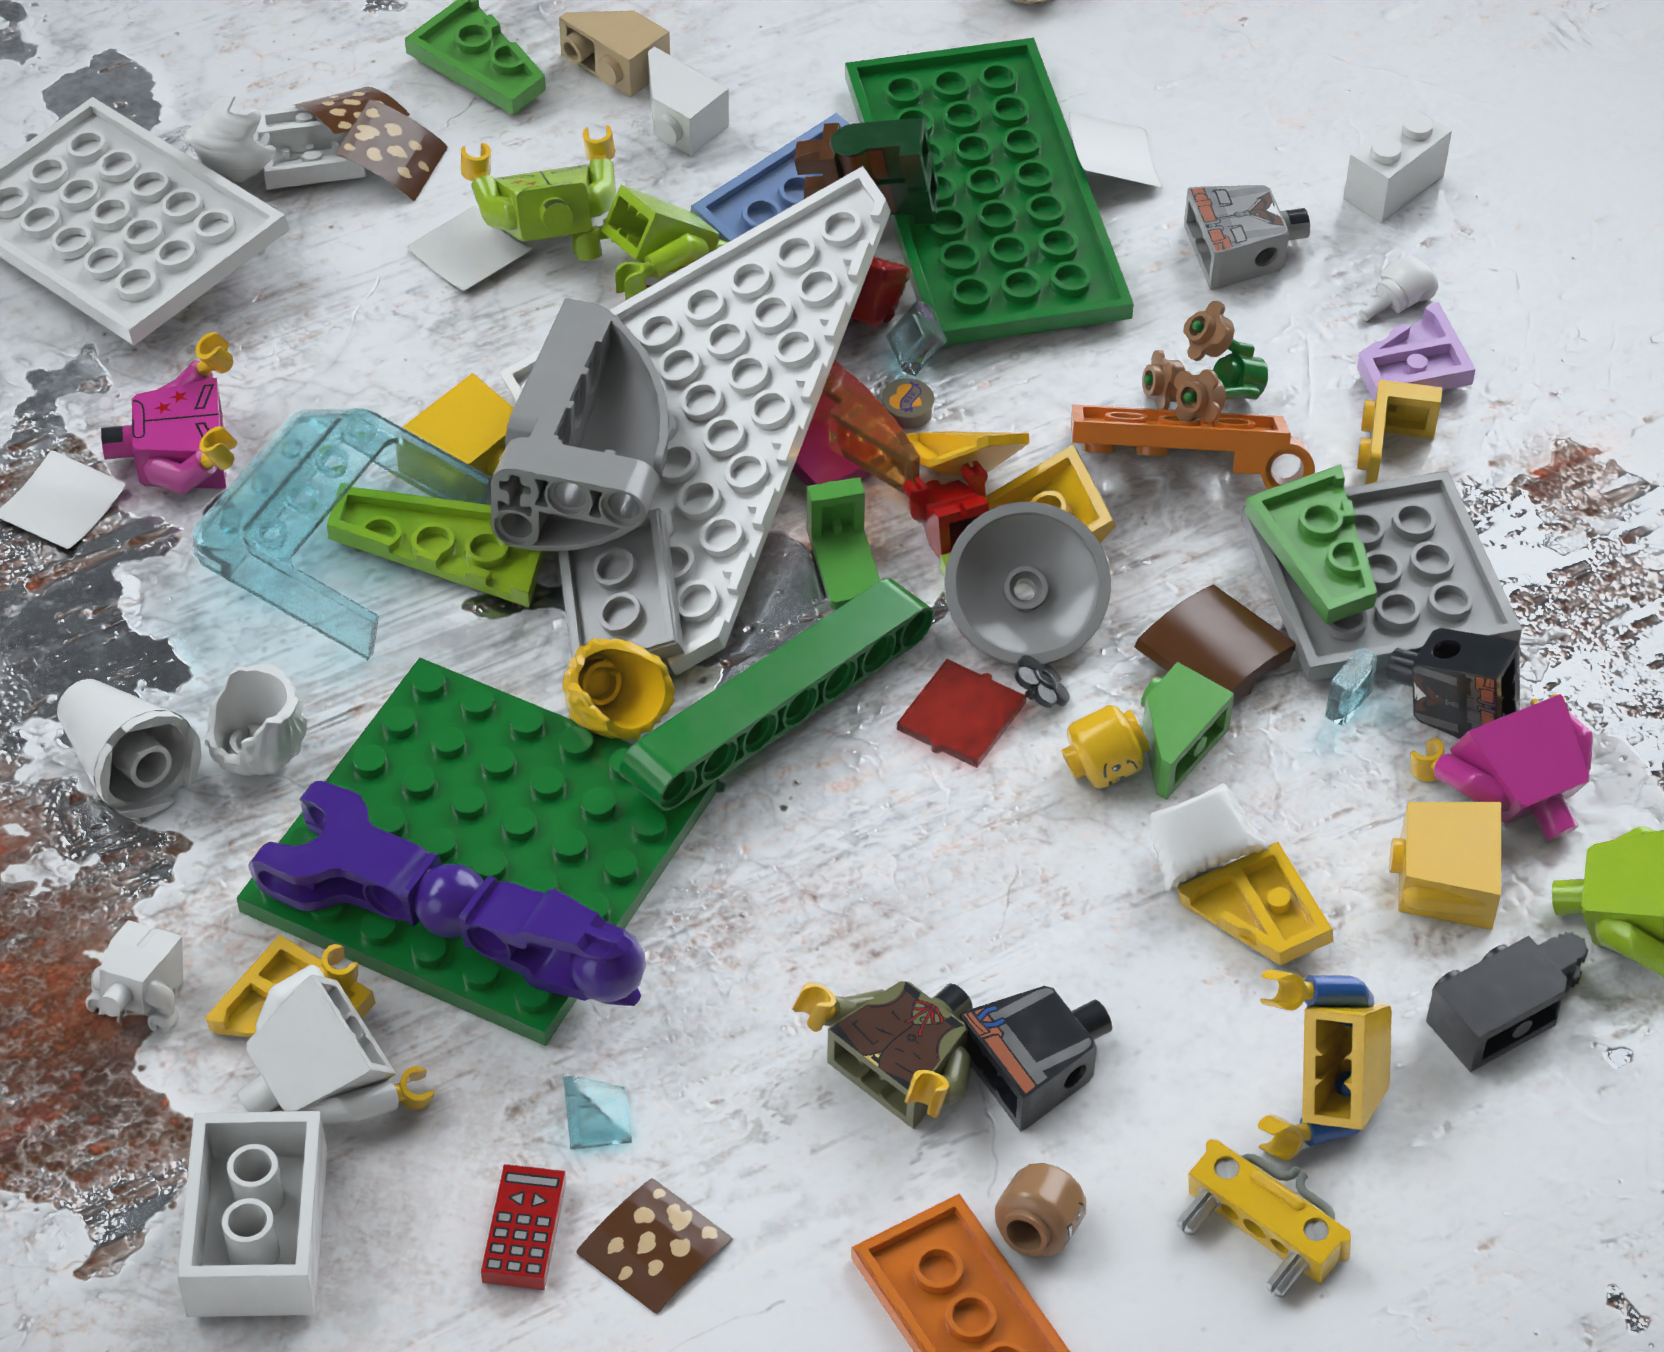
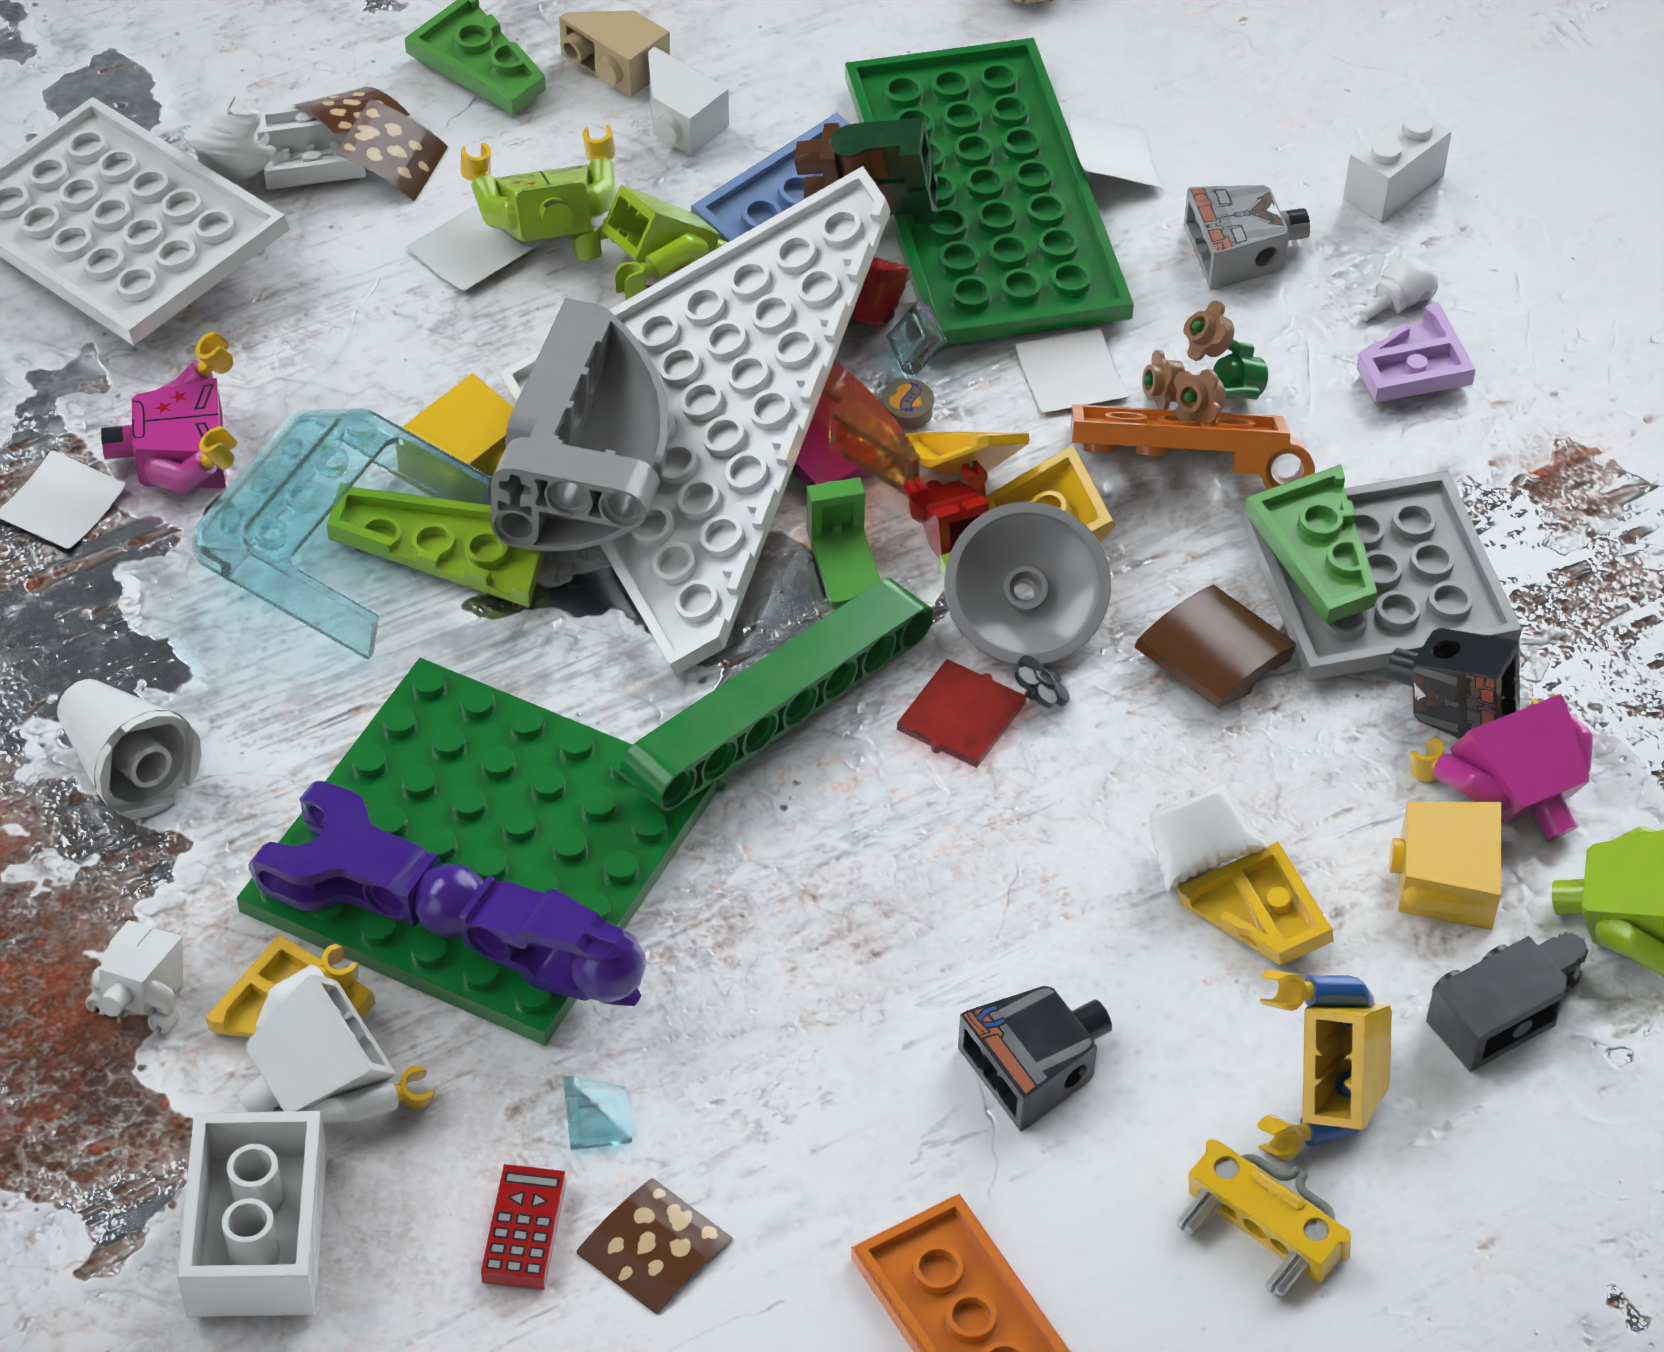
(255, 721): white hair -> none
(617, 688): yellow hair -> none
(624, 590): light grey tile -> none
(896, 1044): torso -> none
(1040, 1210): medium nougat head -> none
(1070, 370): none -> white sticker
(1105, 746): yellow head -> none
(1182, 724): bright green slope -> none
(1351, 686): clear light blue tile -> none
(1396, 410): yellow bracket -> none

